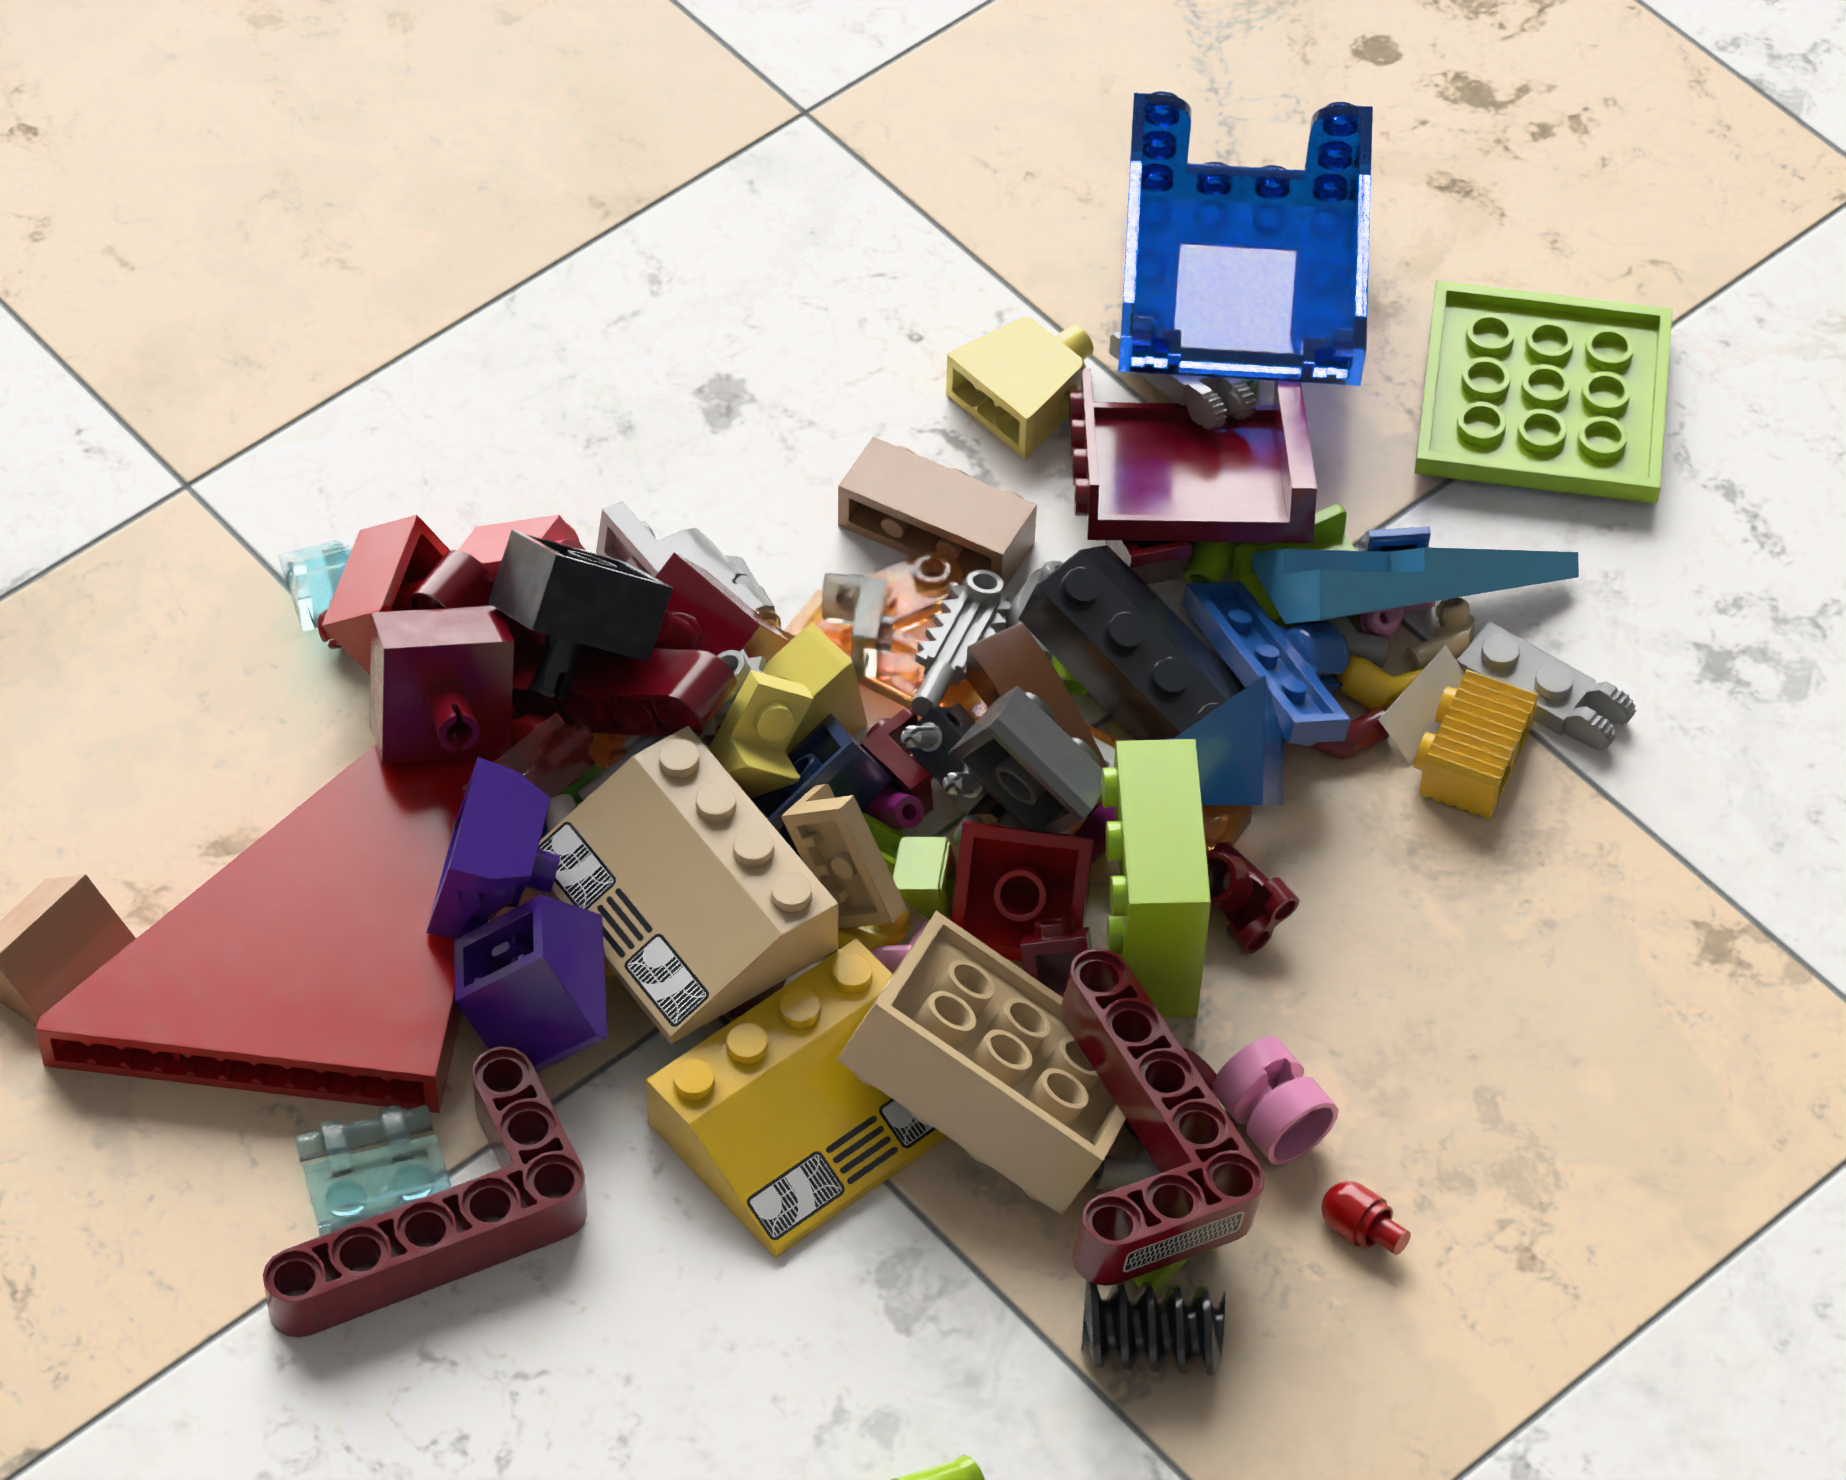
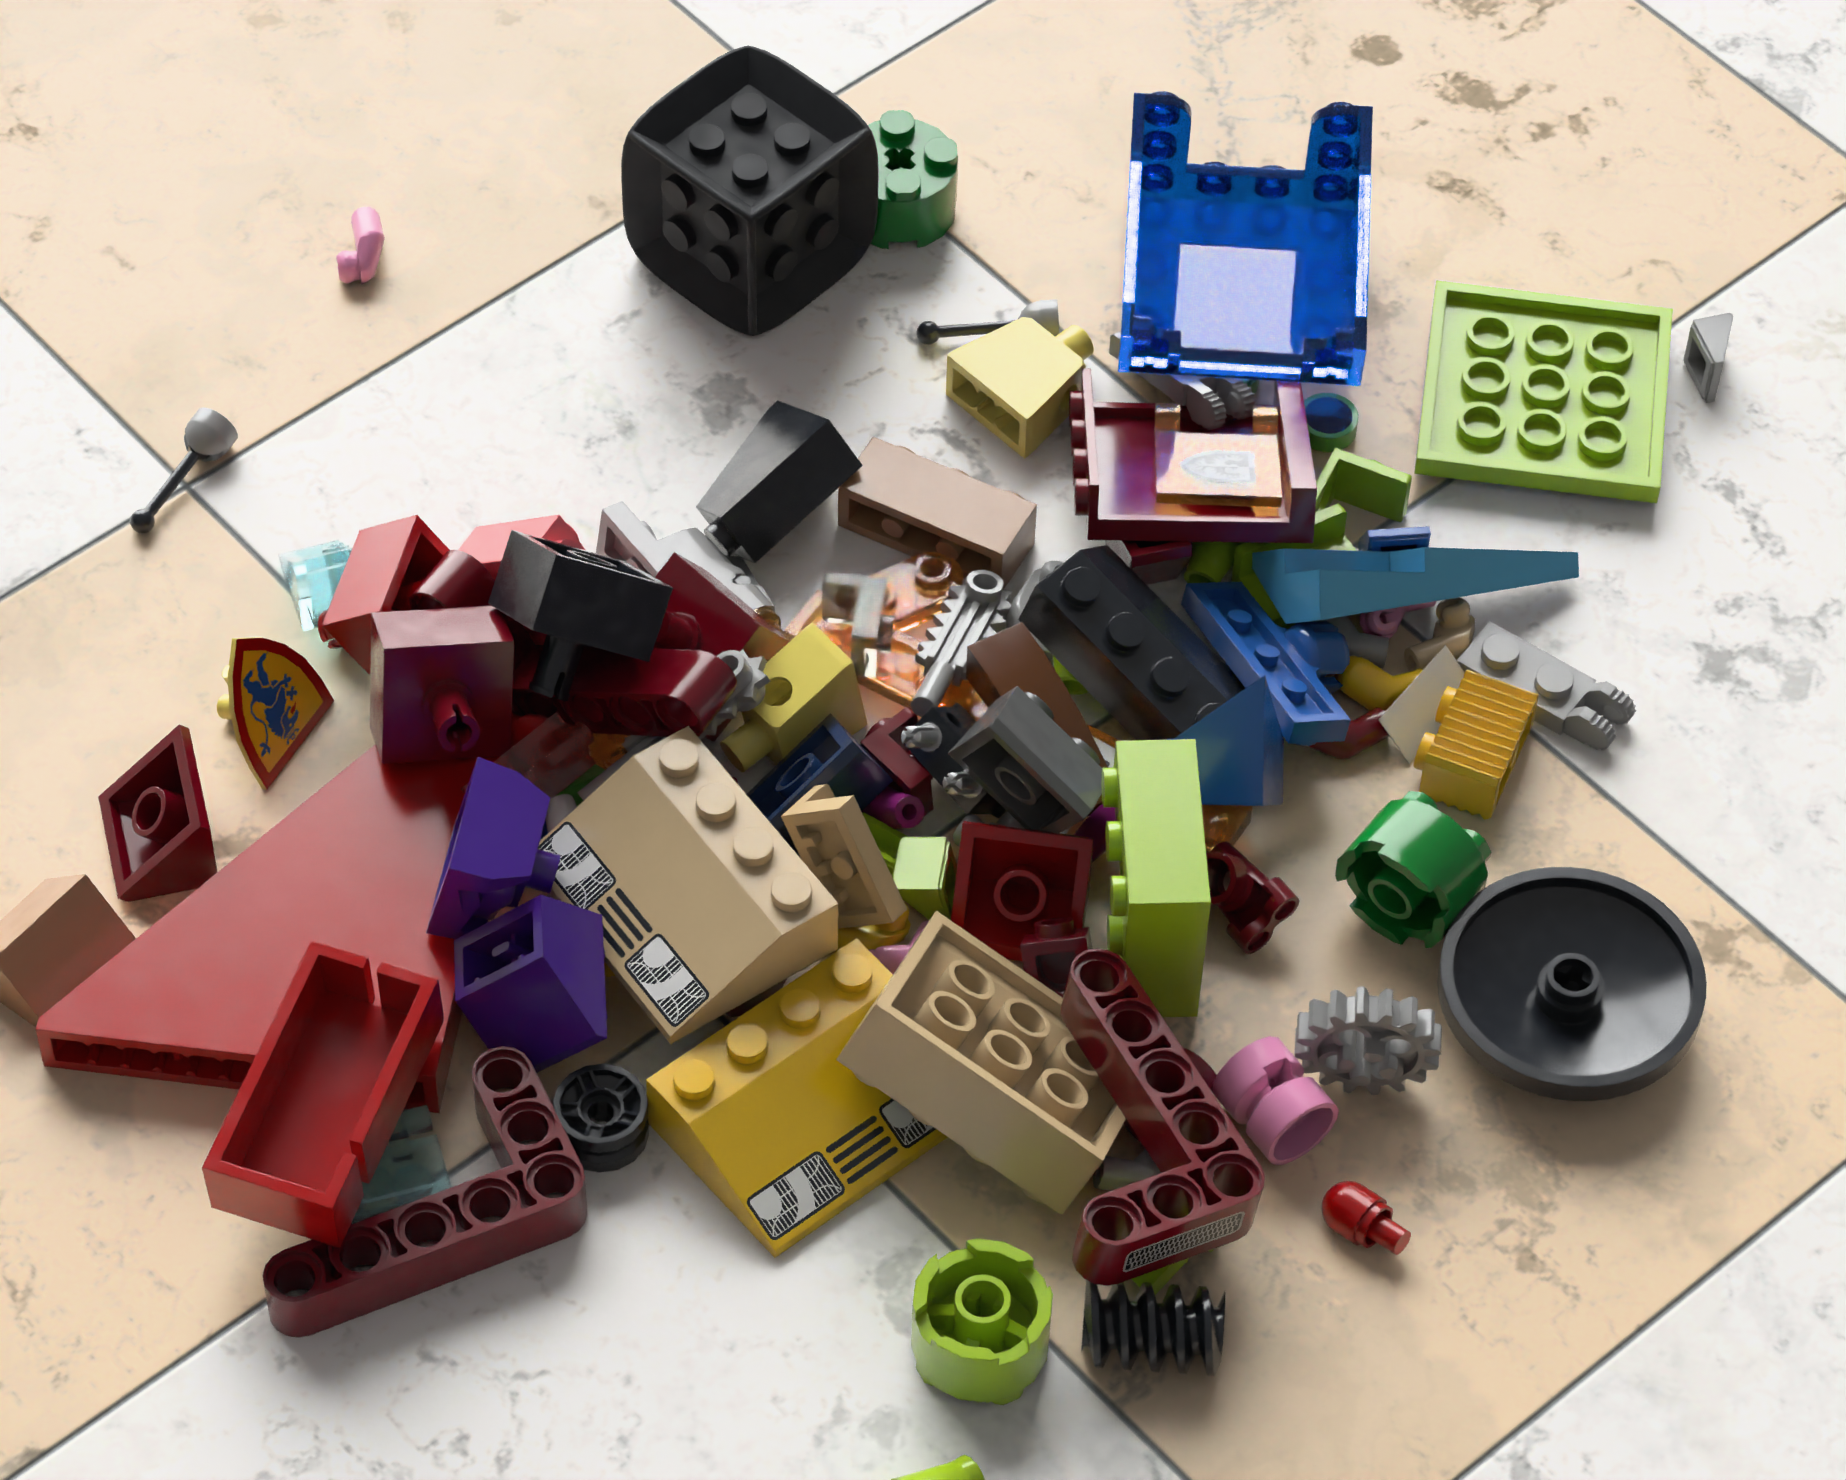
(159, 823): none -> dark red slope
(206, 439): none -> hinge
(271, 703): none -> shield
(323, 1094): none -> red piece
(368, 241): none -> bright pink arm
(609, 1096): none -> black wheel
(750, 189): none -> black piece
(759, 731): light yellow slope -> none
(775, 481): none -> black slope
(914, 180): none -> green brick
(981, 1322): none -> lime brick
(1042, 311): none -> hinge
(1217, 466): none -> clear orange flag
(1330, 421): none -> tile
(1363, 485): none -> lime bracket
(1368, 1040): none -> light grey gear
(1413, 870): none -> green brick
(1571, 983): none -> black dish
(1707, 351): none -> light grey slope

